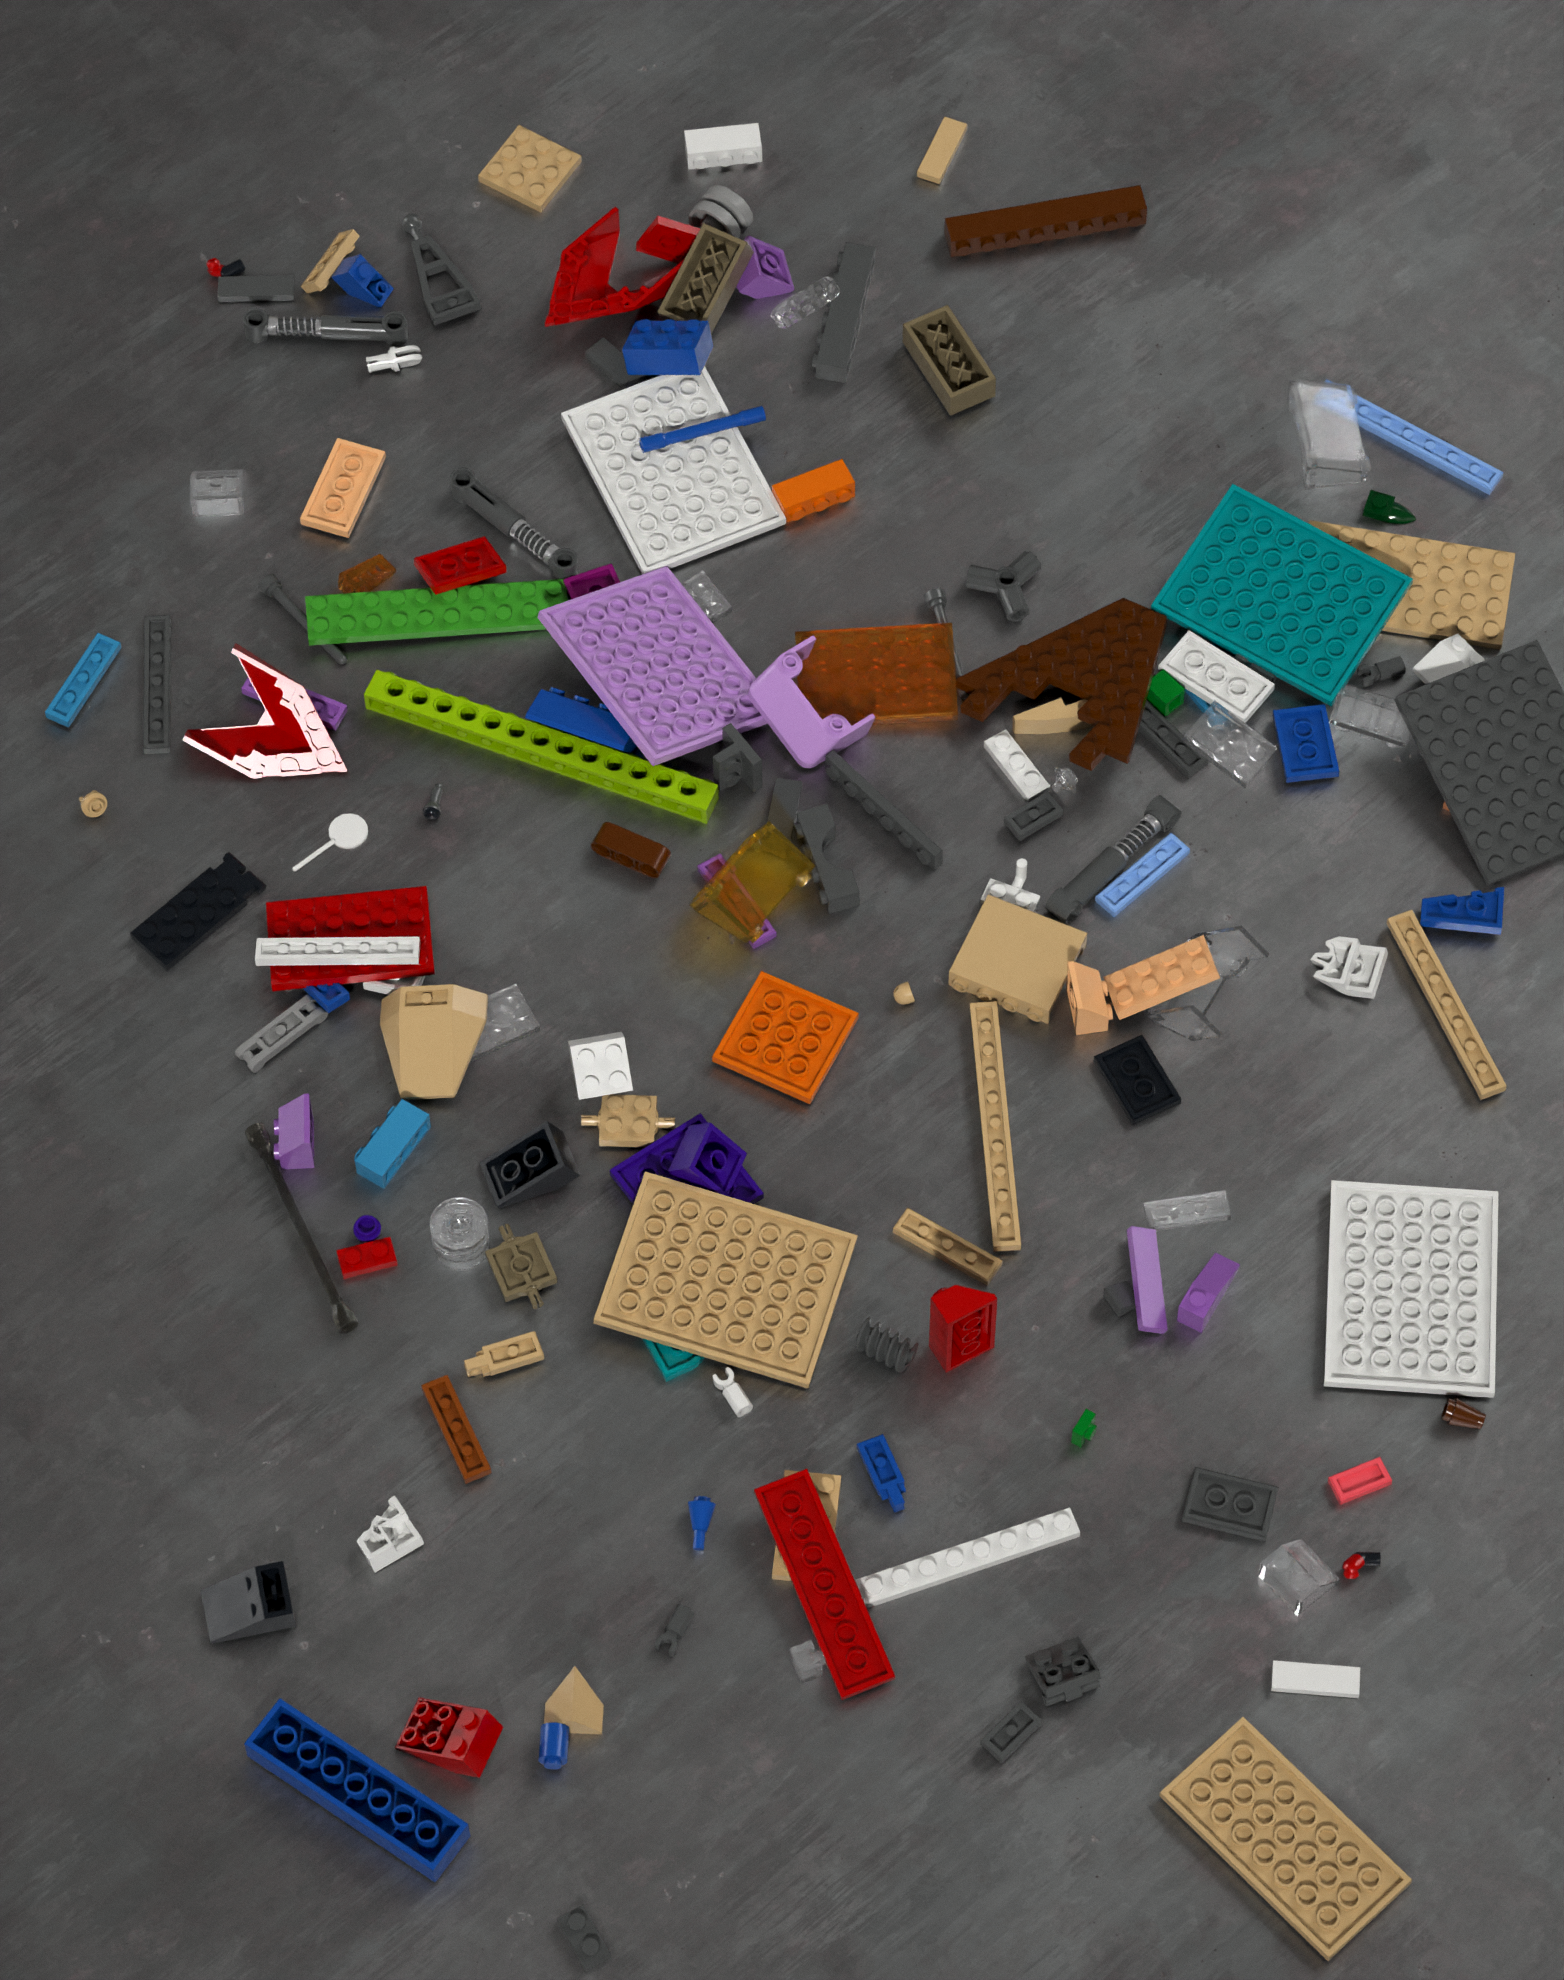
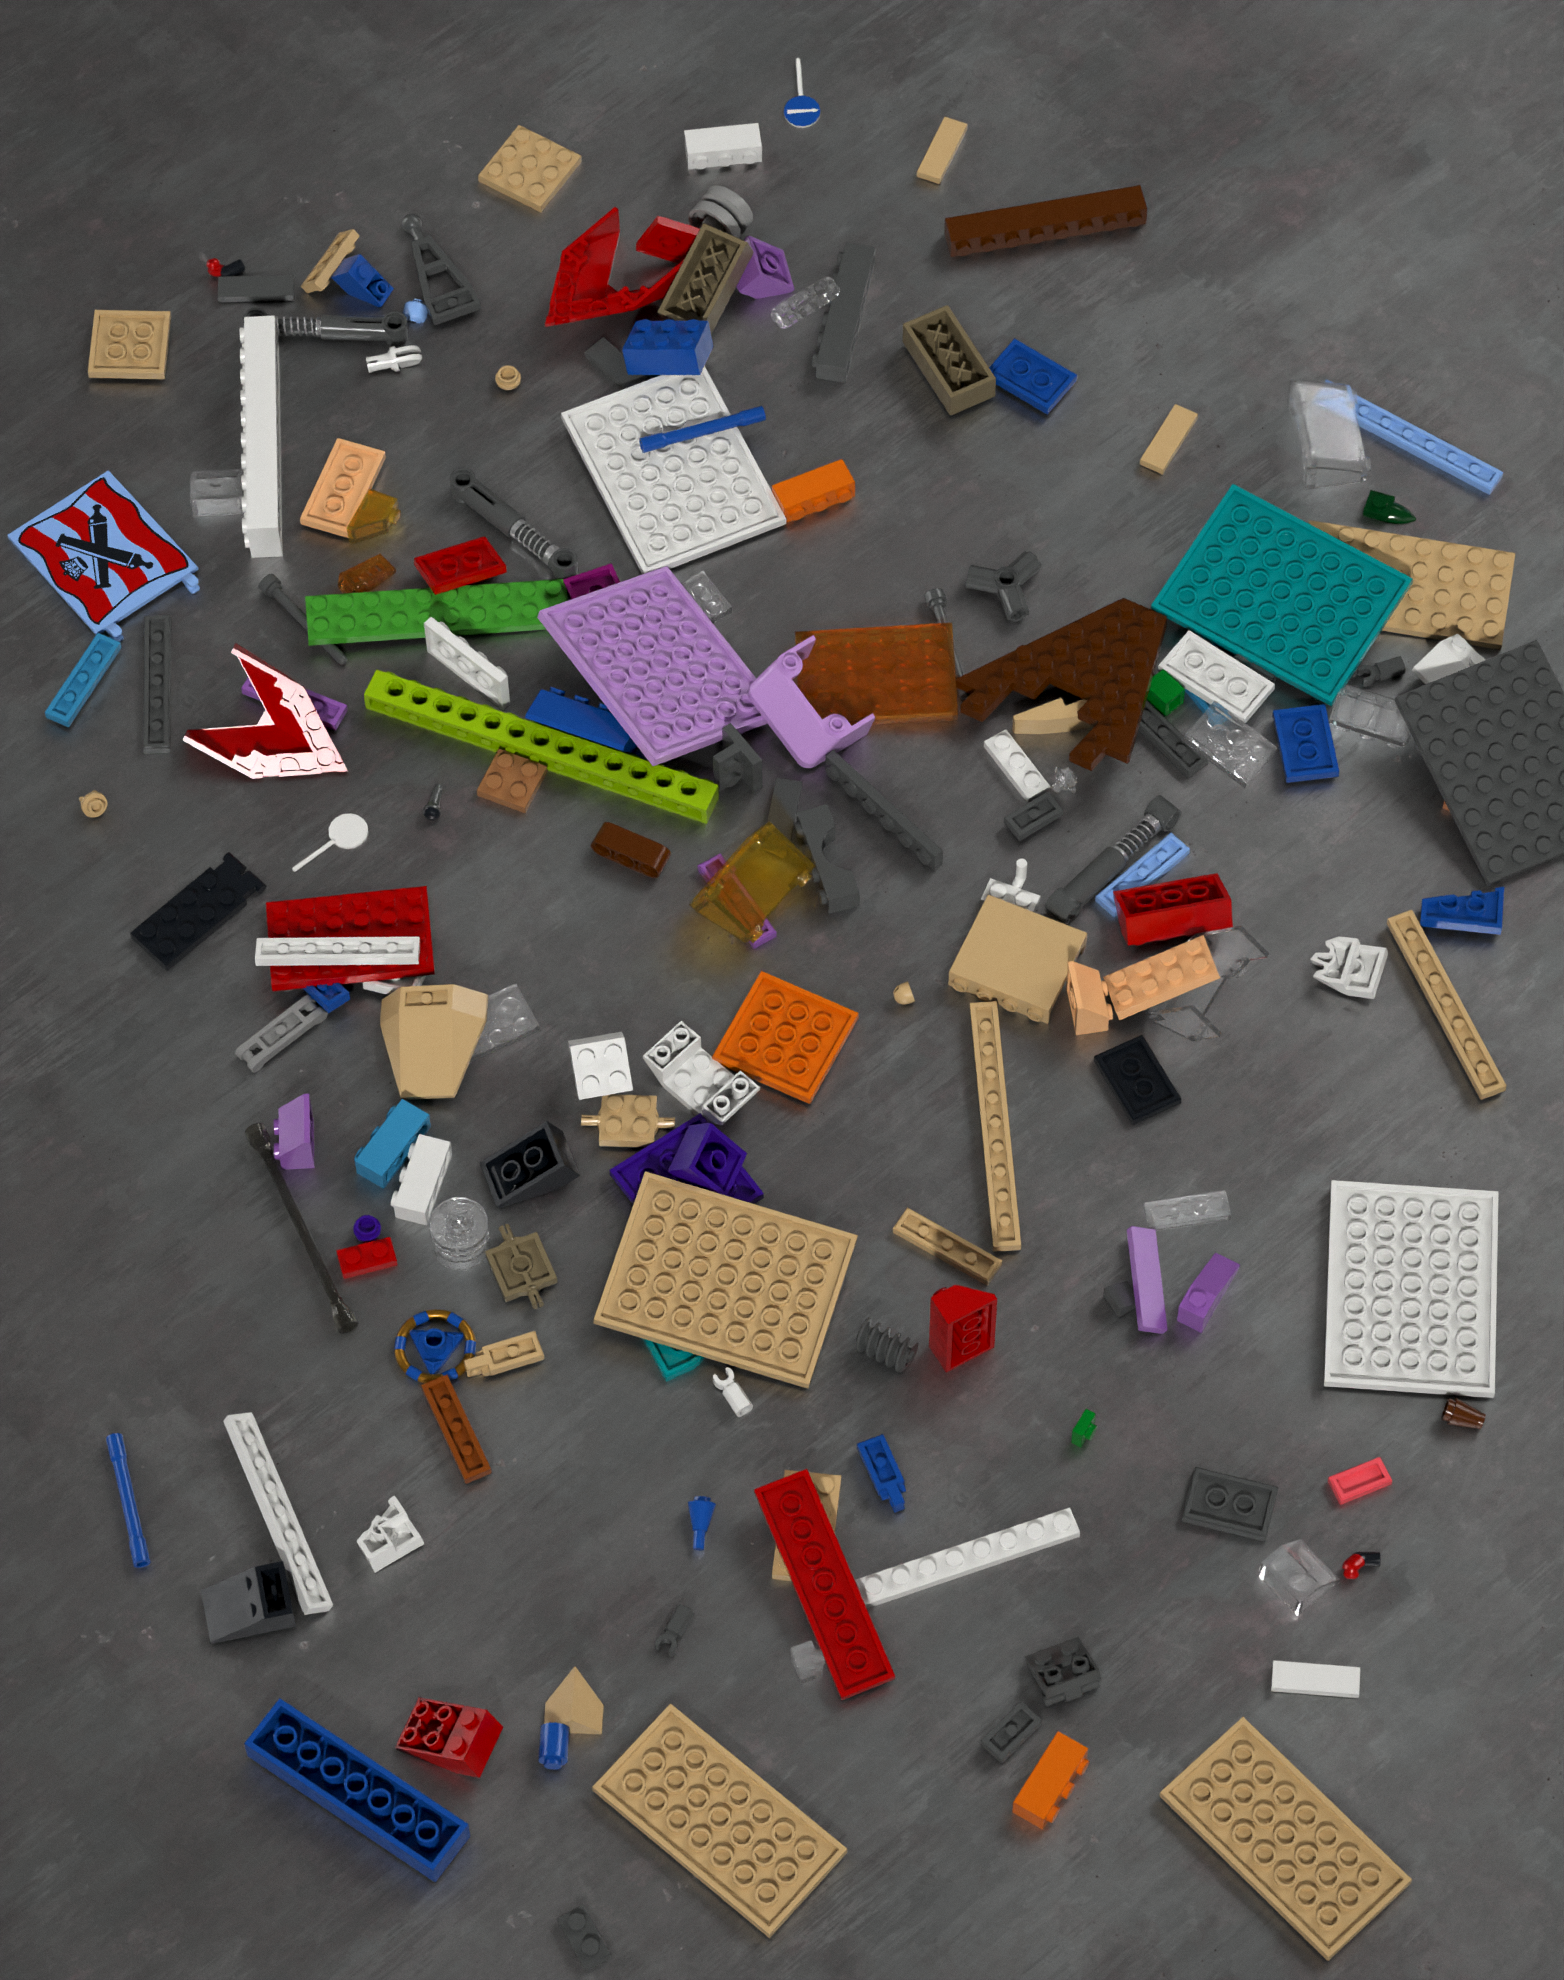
(104, 554): none -> flag
(129, 344): none -> tan plate
(136, 1539): none -> blue piece
(261, 437): none -> white brick
(278, 1513): none -> white plate
(373, 517): none -> clear yellow slope
(415, 311): none -> light blue piece
(421, 1179): none -> white brick
(434, 1345): none -> blue piece
(467, 663): none -> white plate
(508, 378): none -> tan plate
(512, 781): none -> medium nougat plate
(696, 1078): none -> white slope
(720, 1820): none -> tan plate
(801, 110): none -> blue piece
(1032, 376): none -> blue plate
(1051, 1781): none -> orange brick
(1168, 439): none -> tan tile
(1173, 909): none -> red slope

